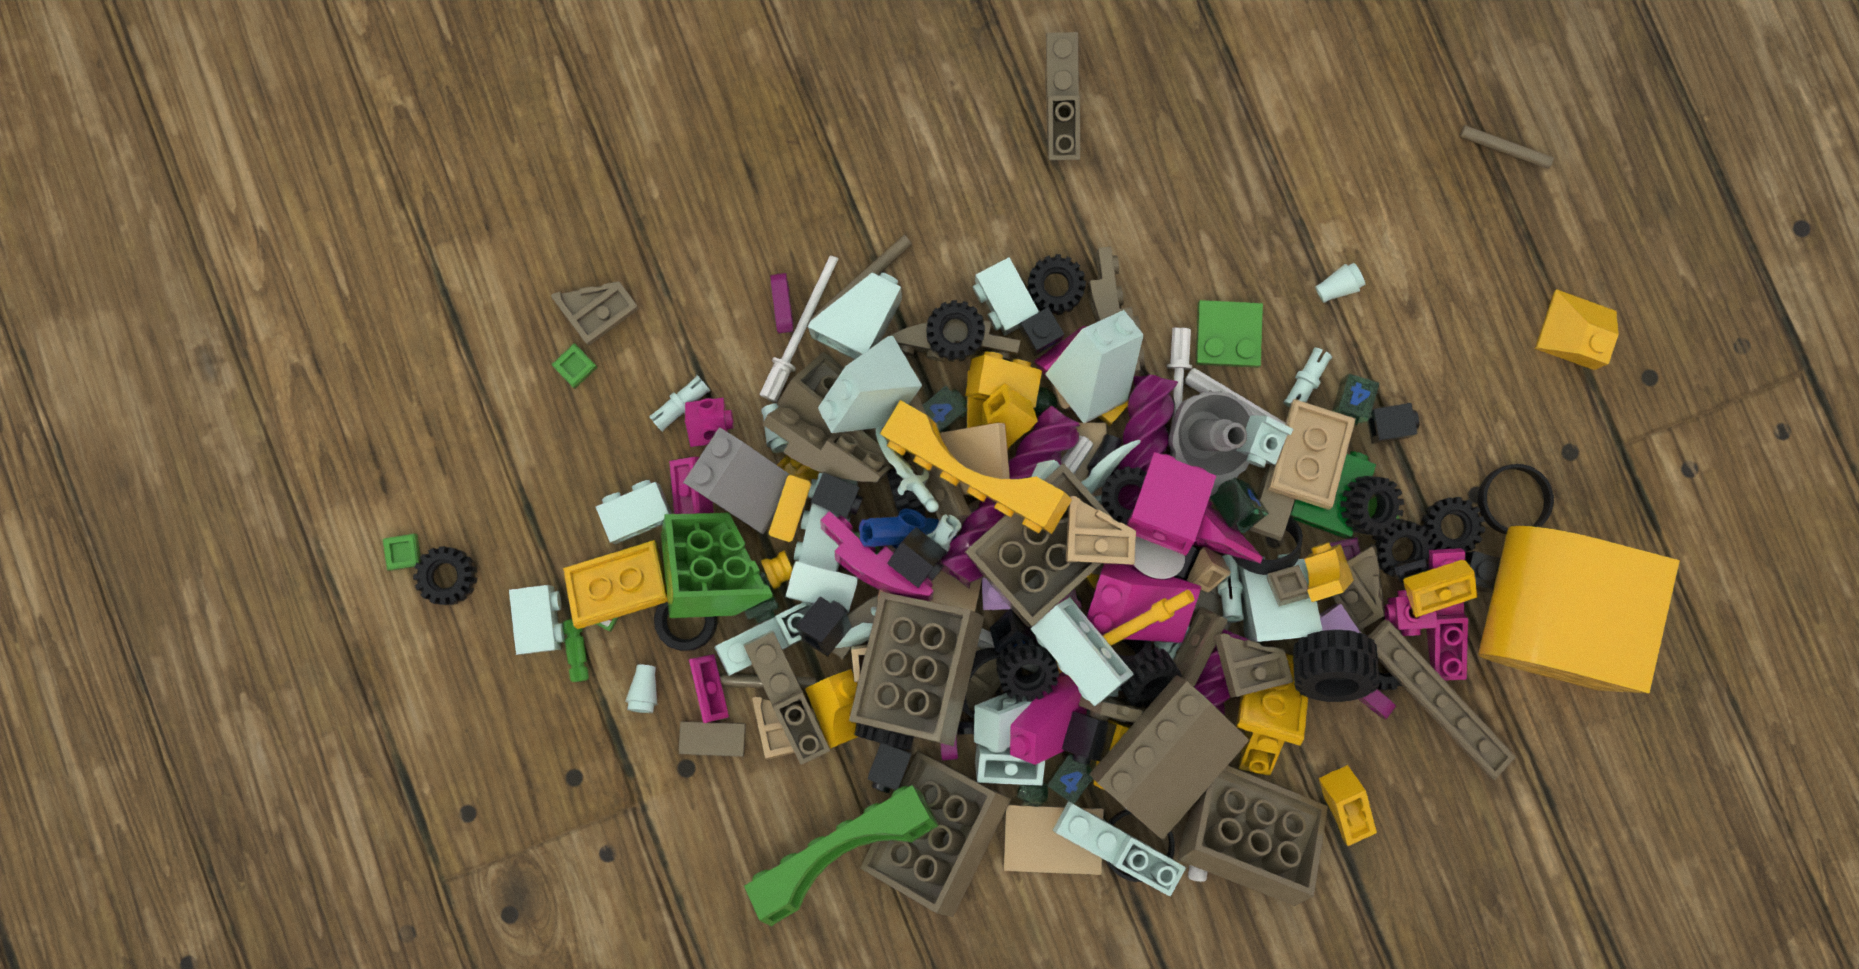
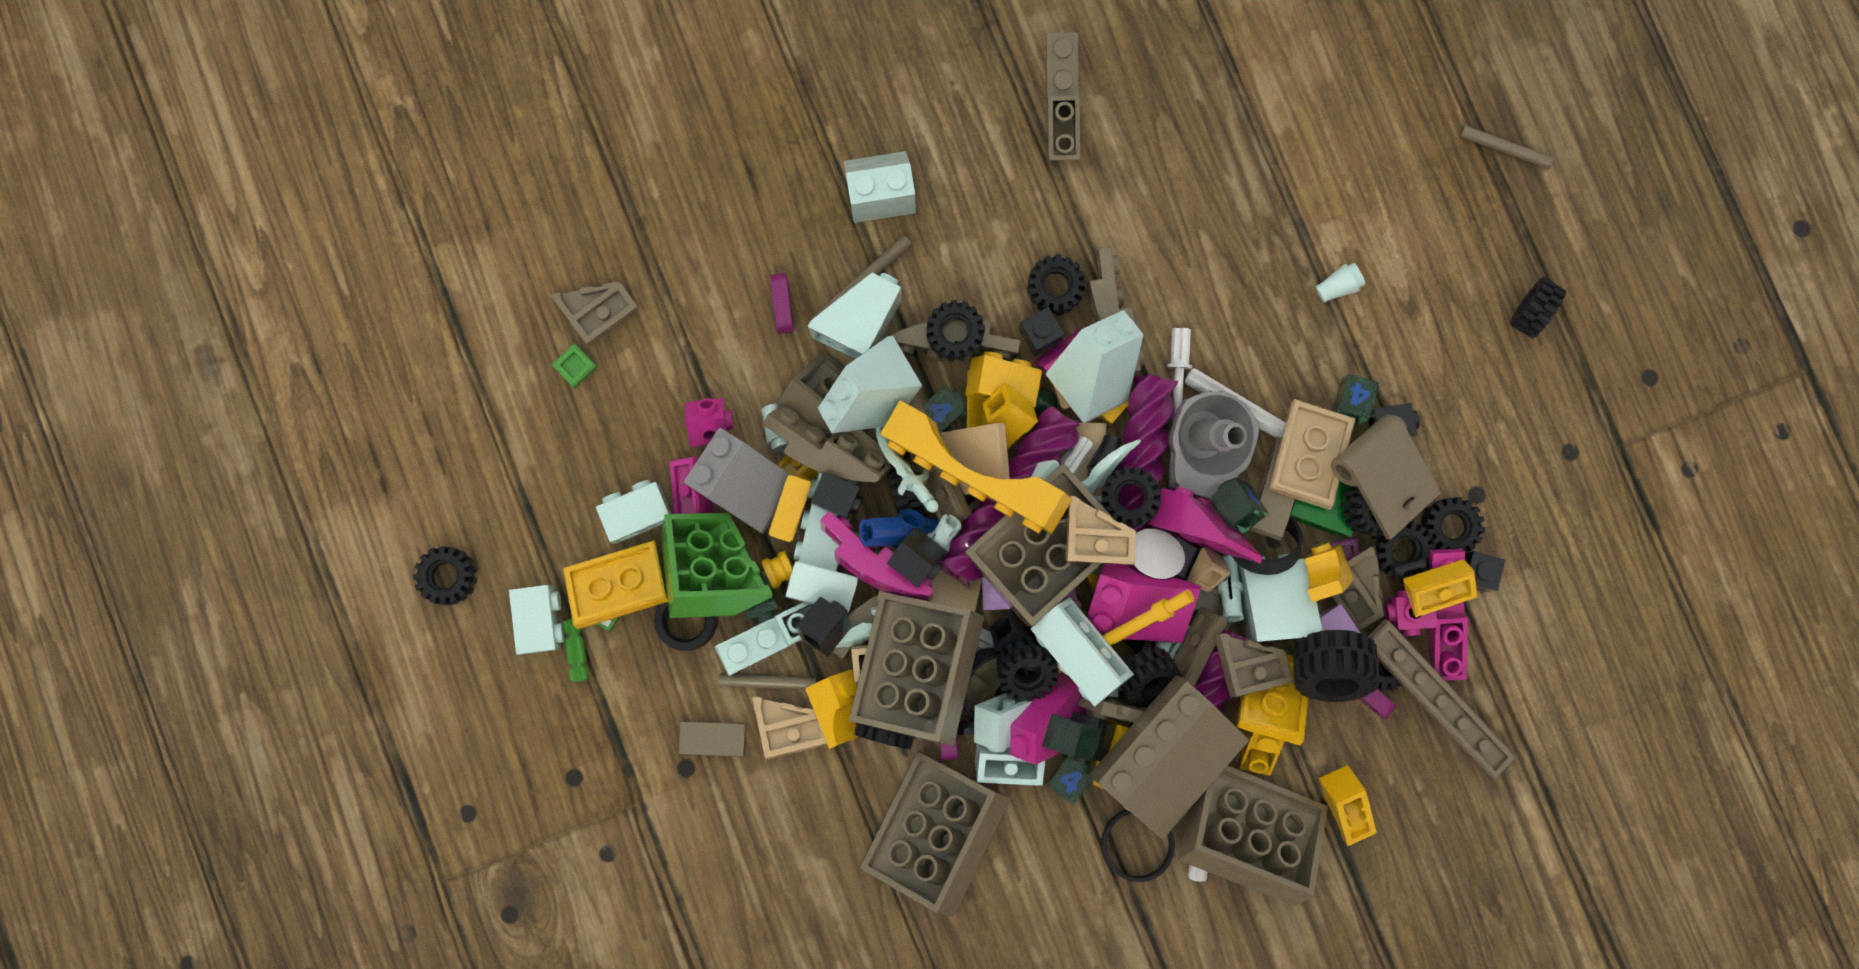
(401, 552): bright green tile -> none
(642, 692): light aqua cone -> none
(676, 405): light aqua pin -> none
(708, 688): dark pink slope -> none
(782, 367): white piece -> none
(782, 889): bright green arch -> none
(786, 697): dark tan slope -> none
(880, 186): none -> light aqua slope
(888, 767): black brick -> none
(1005, 296): light aqua brick -> none
(1032, 794): clear green plate -> none
(1035, 847): tan tile -> none
(1072, 737): none -> brick
(1119, 848): light aqua slope -> none
(1171, 503): dark pink panel -> none
(1229, 333): bright green plate -> none
(1264, 440): light aqua brick -> none
(1288, 585): dark tan tile -> none
(1309, 377): light aqua pin -> none
(1387, 473): none -> dark tan door
(1537, 475): black tyre -> none
(1538, 307): none -> black tyre
(1578, 331): yellow slope -> none
(1578, 609): yellow brick -> none

